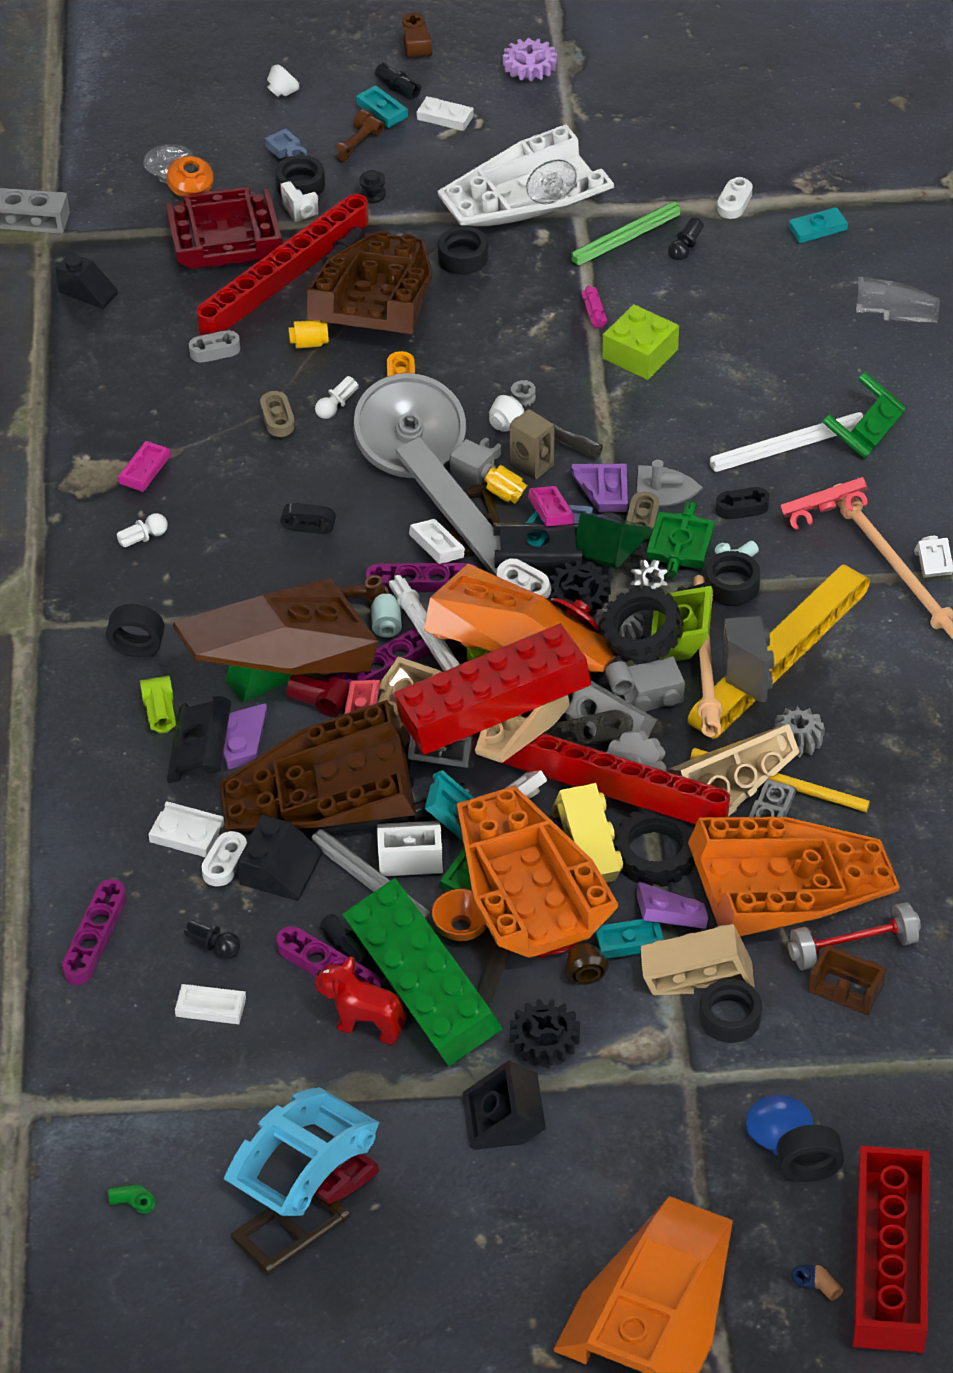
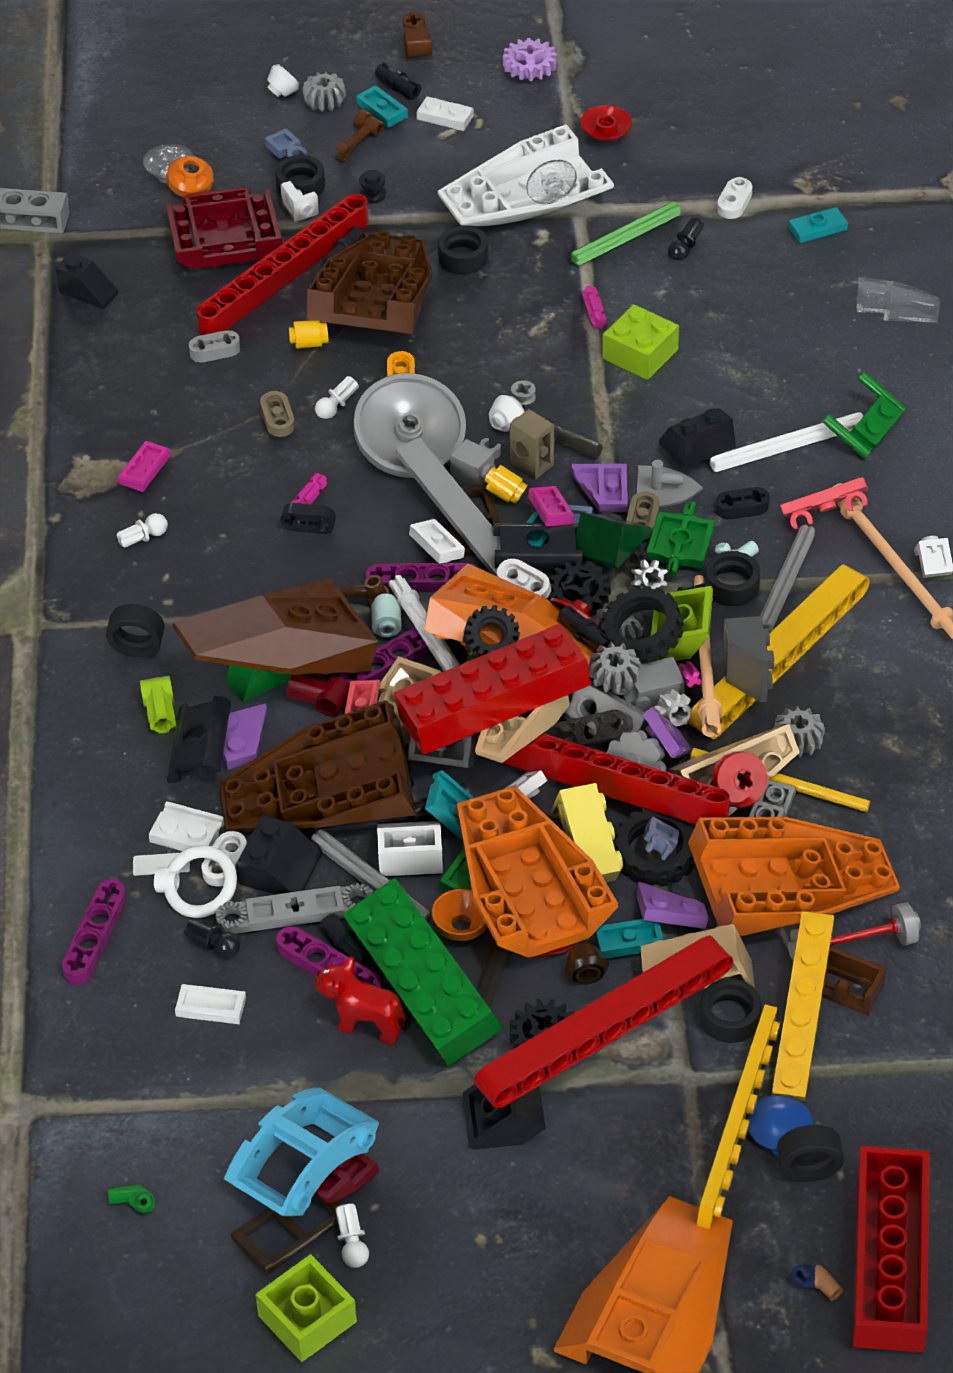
(148, 863): none -> white sticker
(167, 881): none -> white piece
(277, 911): none -> light grey piece
(306, 1308): none -> lime brick
(311, 489): none -> dark pink axle
(324, 91): none -> light grey gear
(354, 1251): none -> white axle
(489, 617): none -> black tyre
(584, 628): none -> black pin
(602, 1022): none -> red beam
(606, 122): none -> red dish
(614, 667): none -> light grey gear
(660, 837): none -> sand blue plate
(667, 733): none -> medium lavender wing
(674, 708): none -> white gear
(690, 674): none -> dark pink axle
(700, 437): none -> black slope
(737, 1126): none -> yellow plate
(751, 773): none -> piece
(787, 576): none -> light grey axle
(803, 1005): none -> yellow plate

